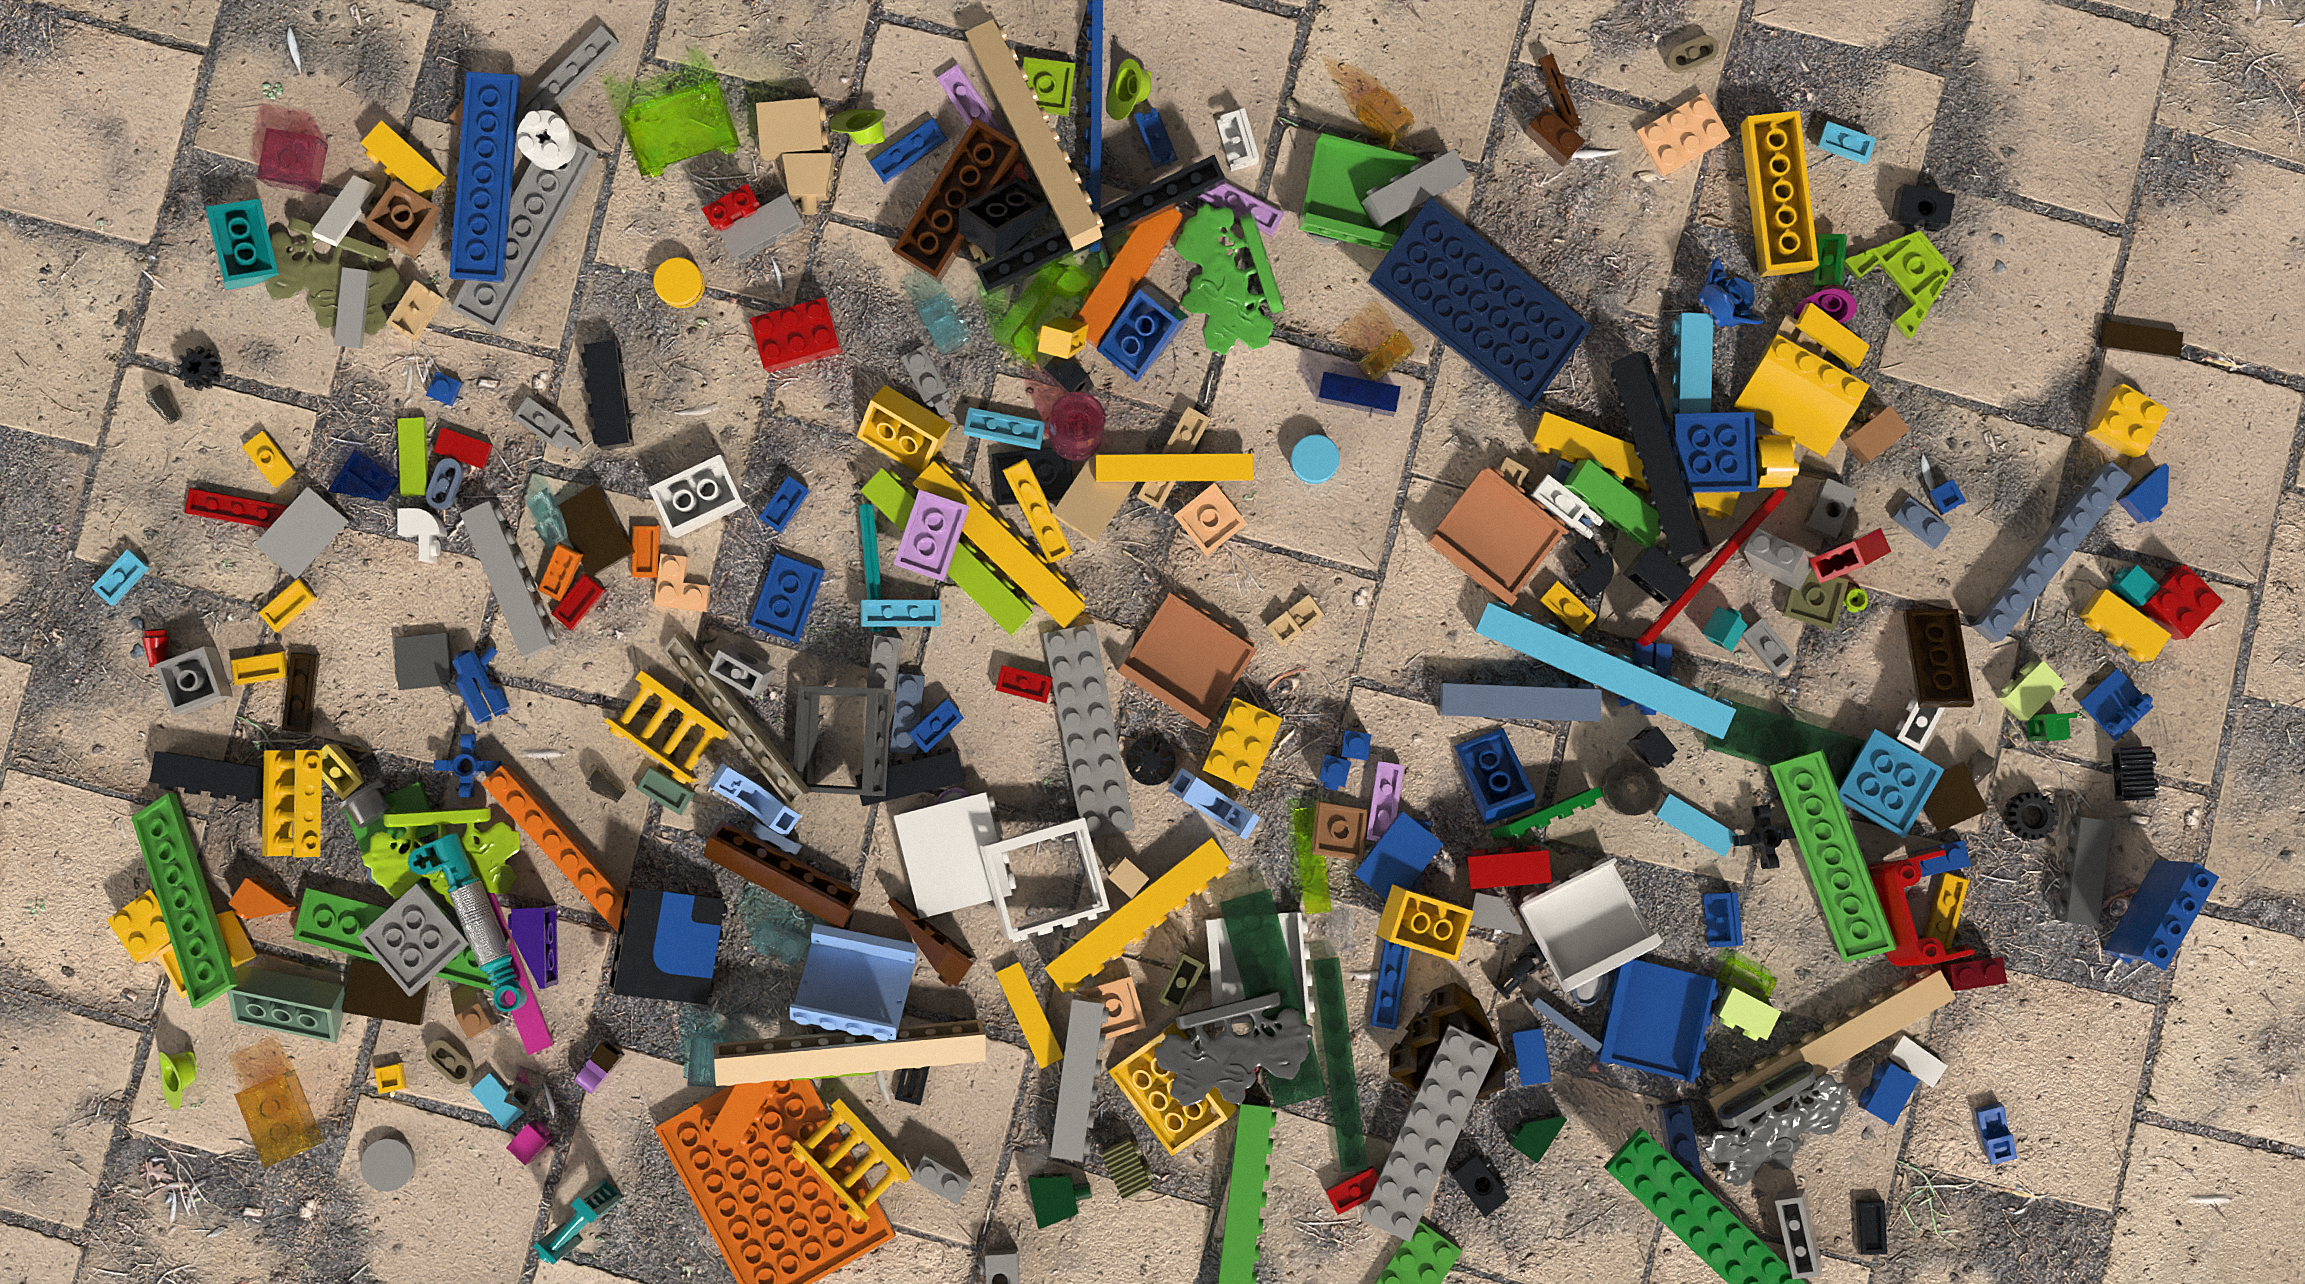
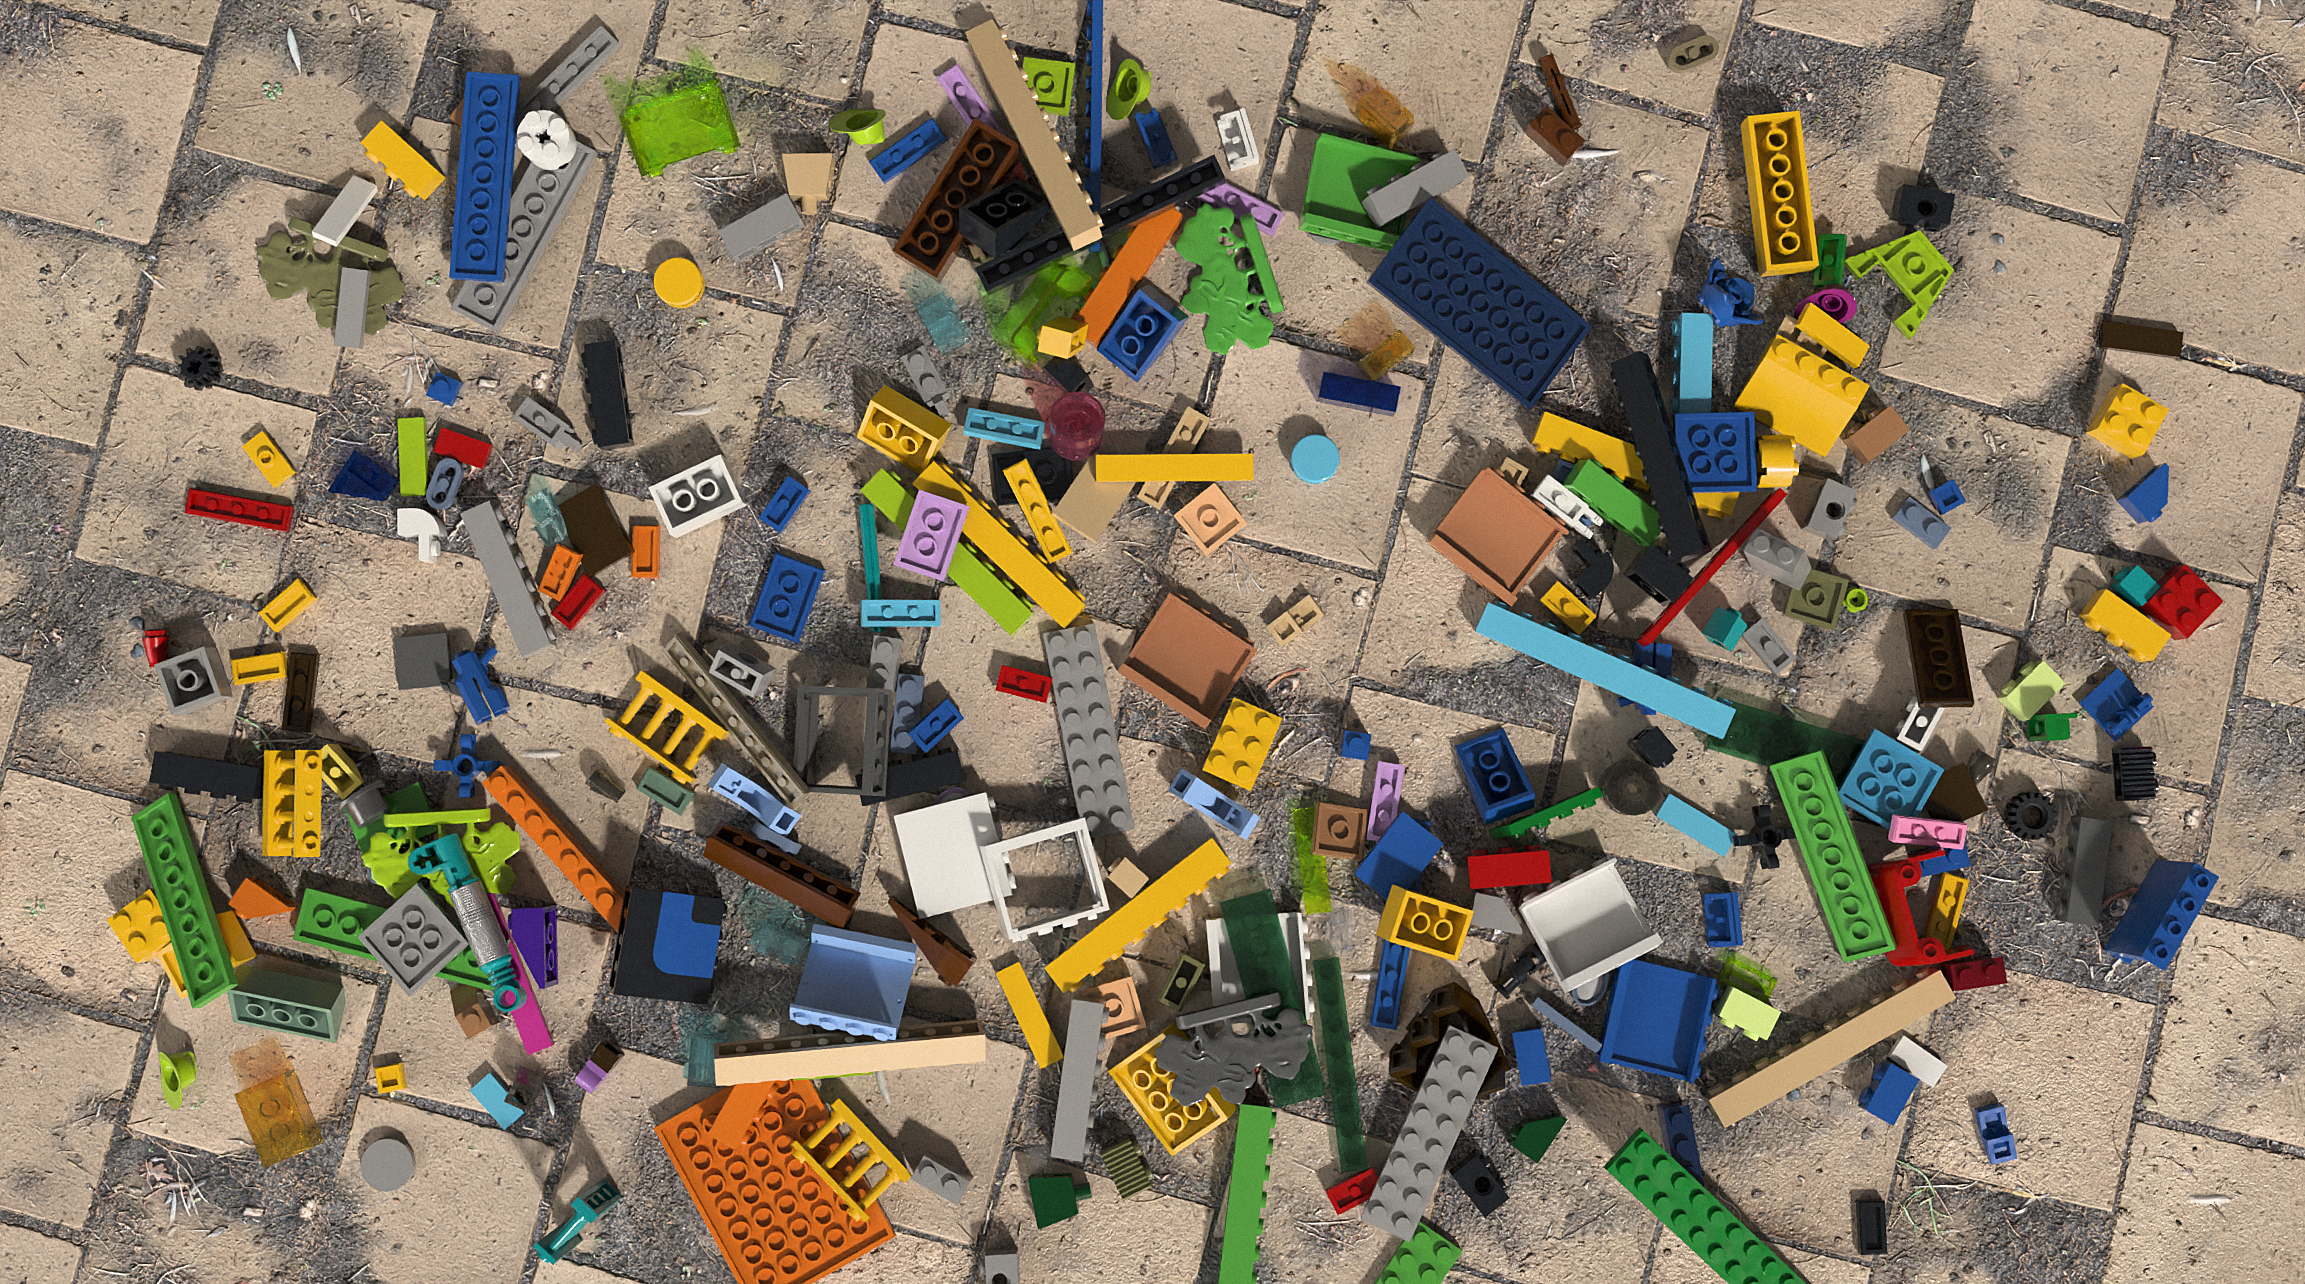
(120, 577): medium azure plate -> none
(164, 403): clear smoke cone -> none
(241, 243): teal slope -> none
(292, 161): clear pink brick -> none
(302, 532): light grey tile -> none
(377, 995): dark brown tile -> none
(403, 219): medium nougat slope -> none
(415, 311): tan hinge -> none
(450, 1063): dark tan plate -> none
(530, 1142): dark pink brick -> none
(672, 589): light nougat plate -> none
(730, 207): red plate -> none
(791, 127): tan brick -> none
(796, 335): red brick -> none
(908, 1098): black tile -> none
(1151, 761): black wheel -> none
(1333, 772): blue brick -> none
(1520, 701): sand blue brick -> none
(1683, 134): light nougat plate -> none
(1776, 1133): dark grey plant -> none
(1798, 1233): light grey brick -> none
(1846, 143): medium azure plate -> none
(1850, 555): red brick -> none
(1927, 831): none -> bright pink tile
(2051, 552): sand blue brick -> none

